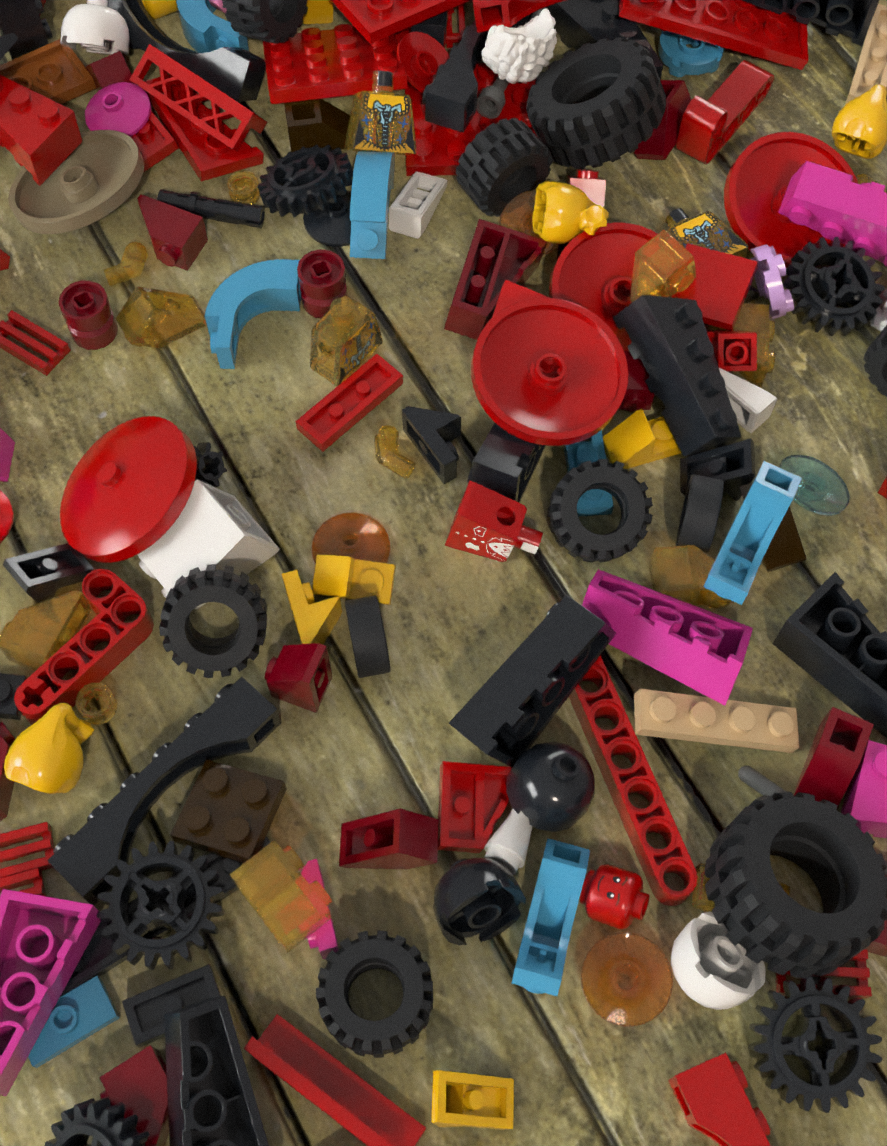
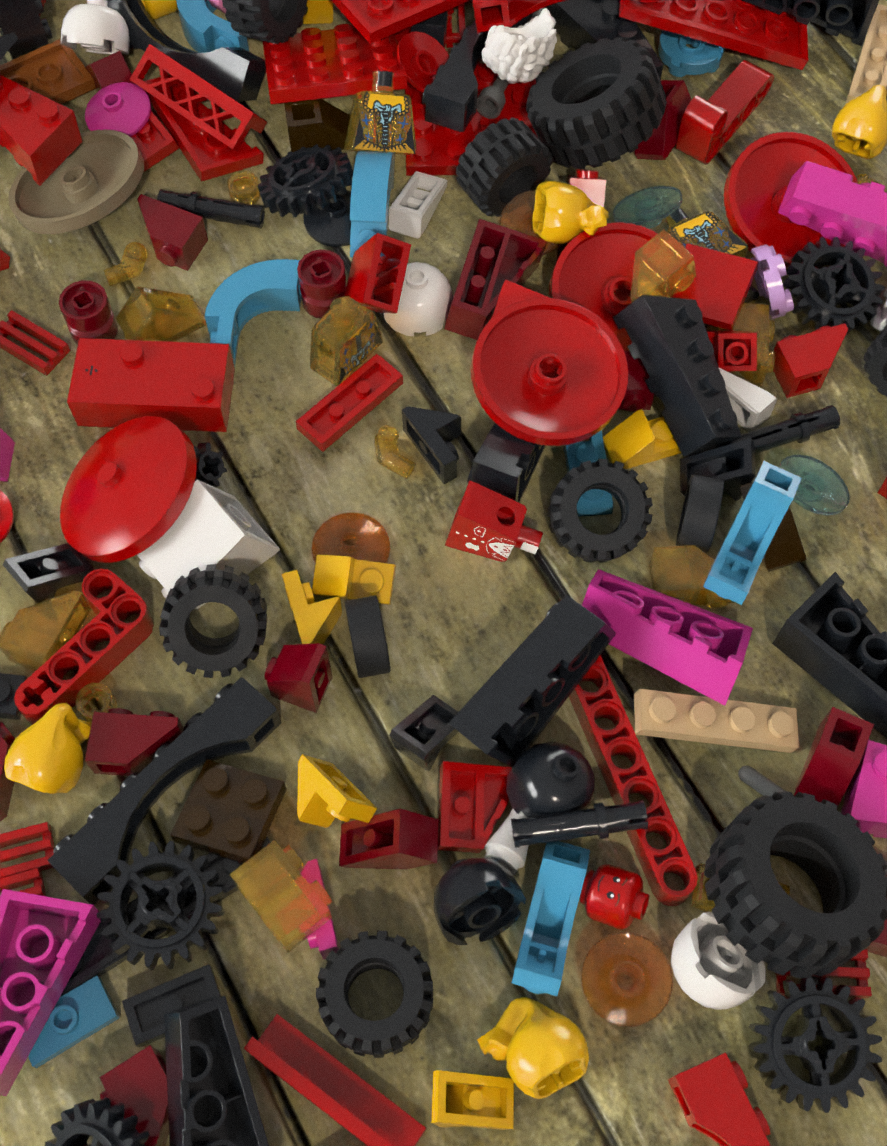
(126, 741): none -> dark red slope
(152, 378): none -> red brick
(328, 795): none -> yellow slope
(376, 279): none -> red torso
(423, 301): none -> white cylinder
(425, 732): none -> black slope
(539, 1047): none -> yellow piece
(580, 823): none -> black pin
(648, 206): none -> clear light blue dish
(797, 428): none -> black pin
(806, 359): none -> red slope

